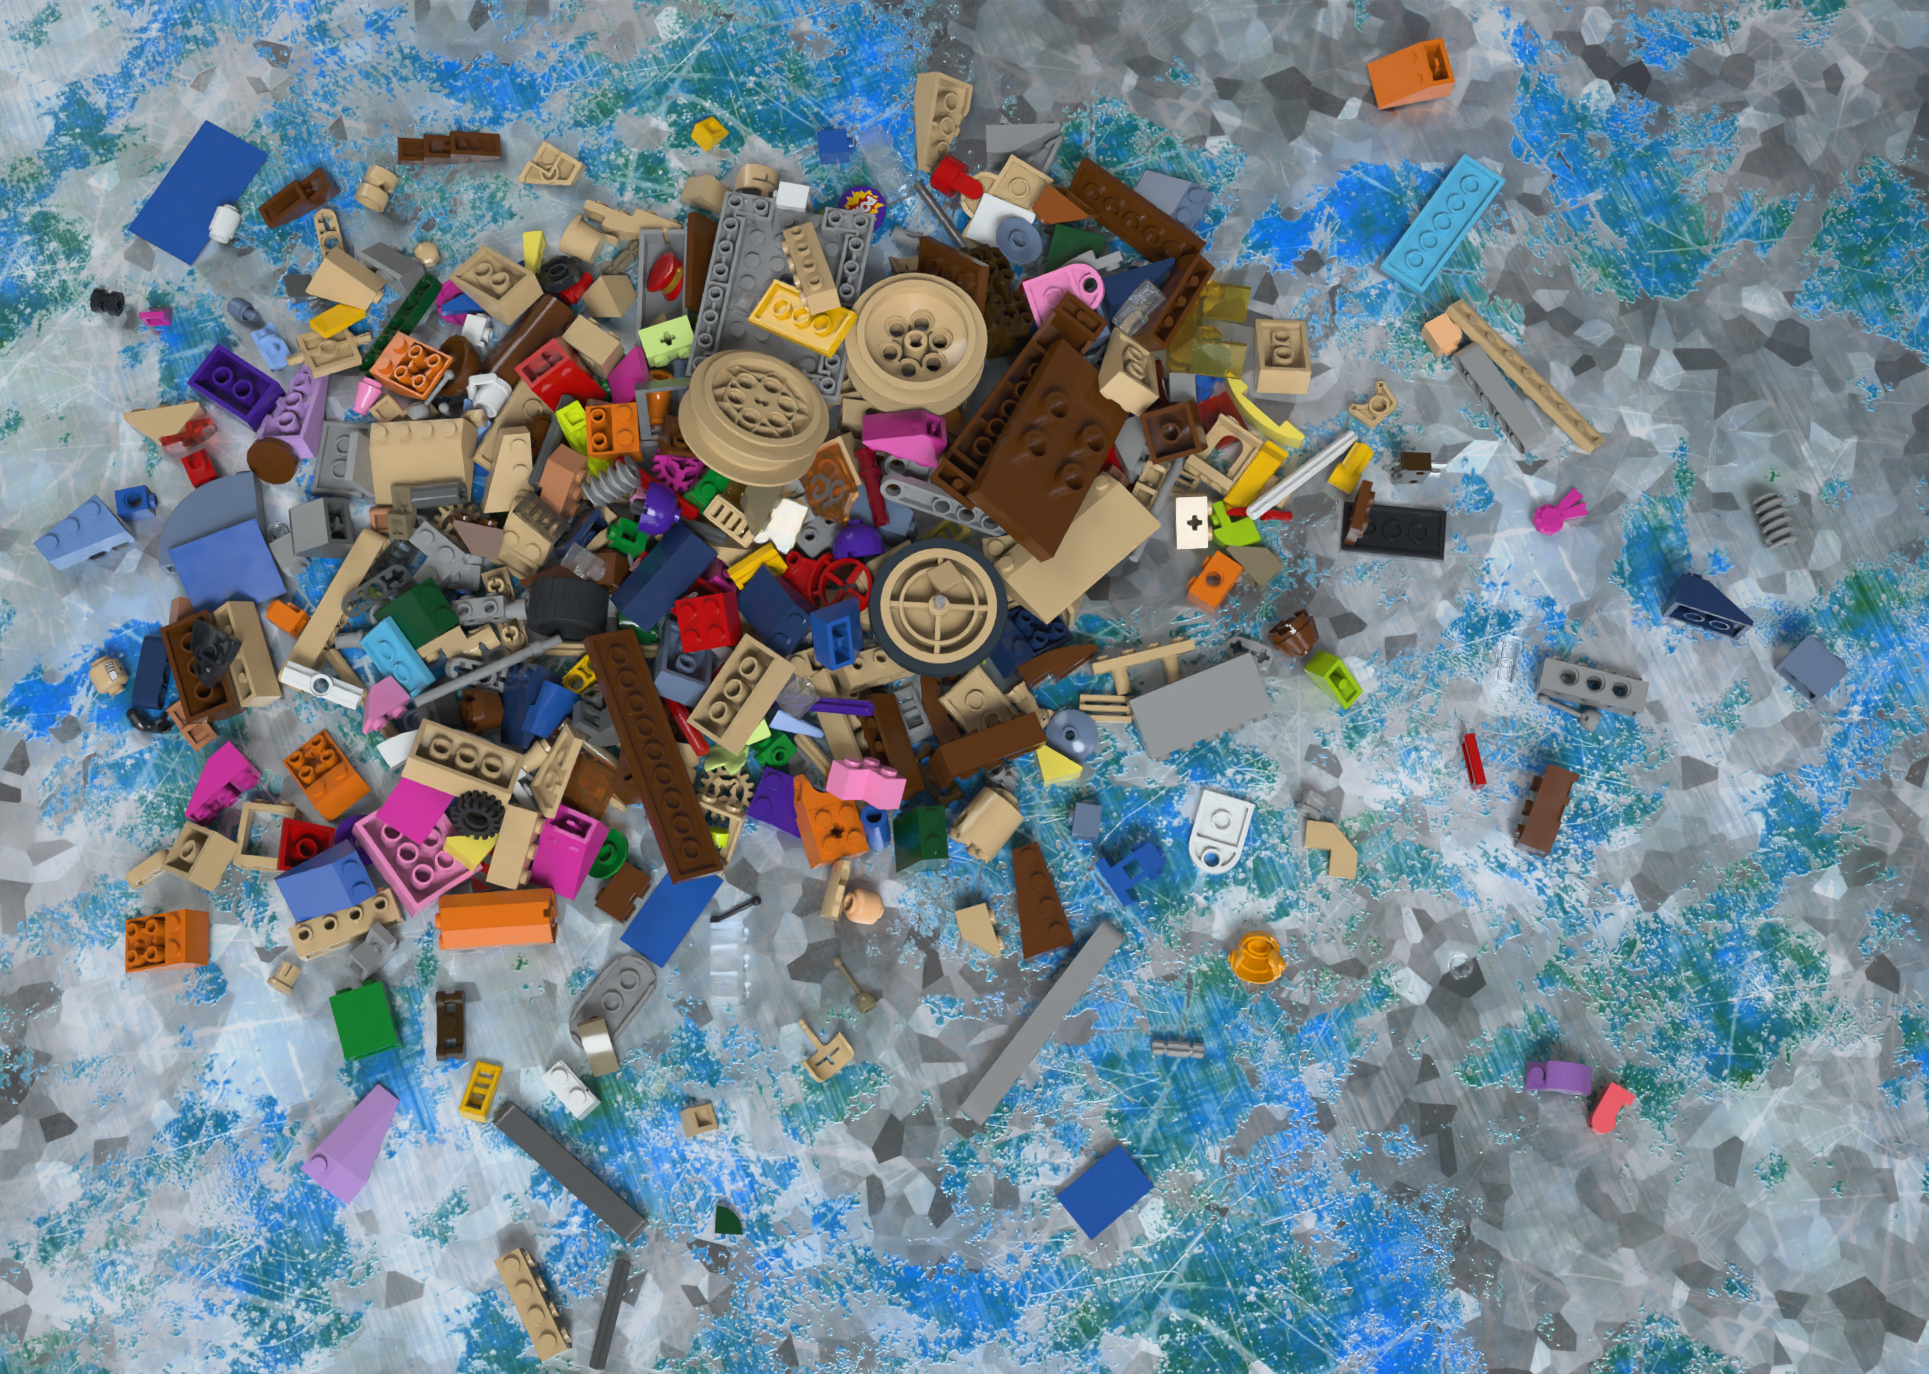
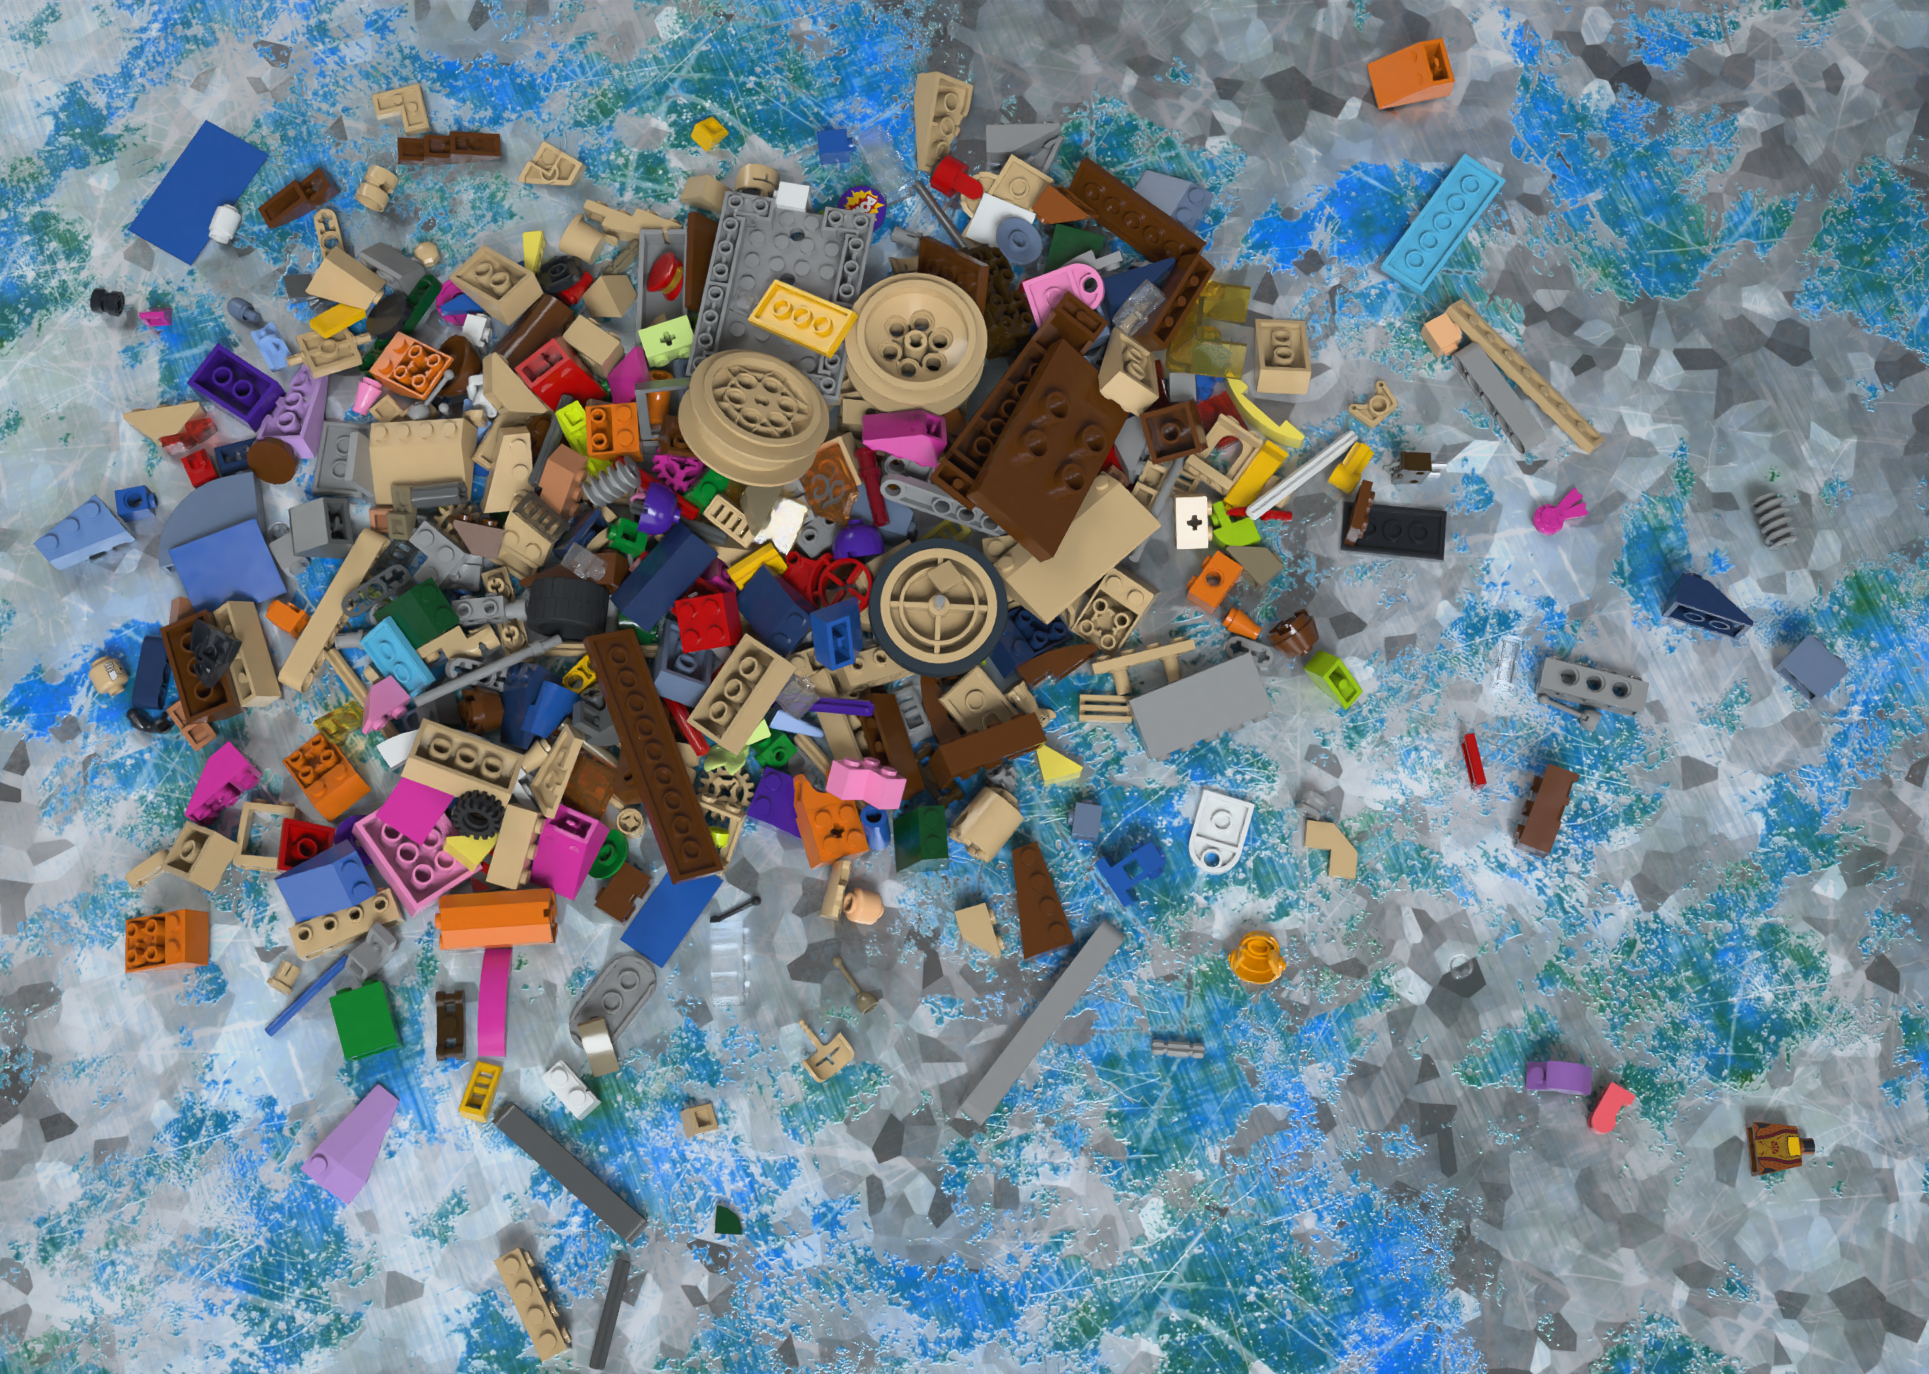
(230, 450): none -> dark blue slope
(306, 679): white piece -> none
(306, 996): none -> blue bar
(340, 723): none -> clear yellow slope
(372, 674): none -> tan tile
(388, 316): none -> black tile
(405, 102): none -> tan tile
(493, 1002): none -> dark pink slope
(507, 389): none -> tan slope
(629, 819): none -> tan wheel
(811, 269): tan brick -> none
(1085, 734): sand blue dish -> none
(1105, 1192): blue tile -> none
(1115, 610): none -> tan slope
(1239, 623): none -> orange cone
(1775, 1147): none -> torso

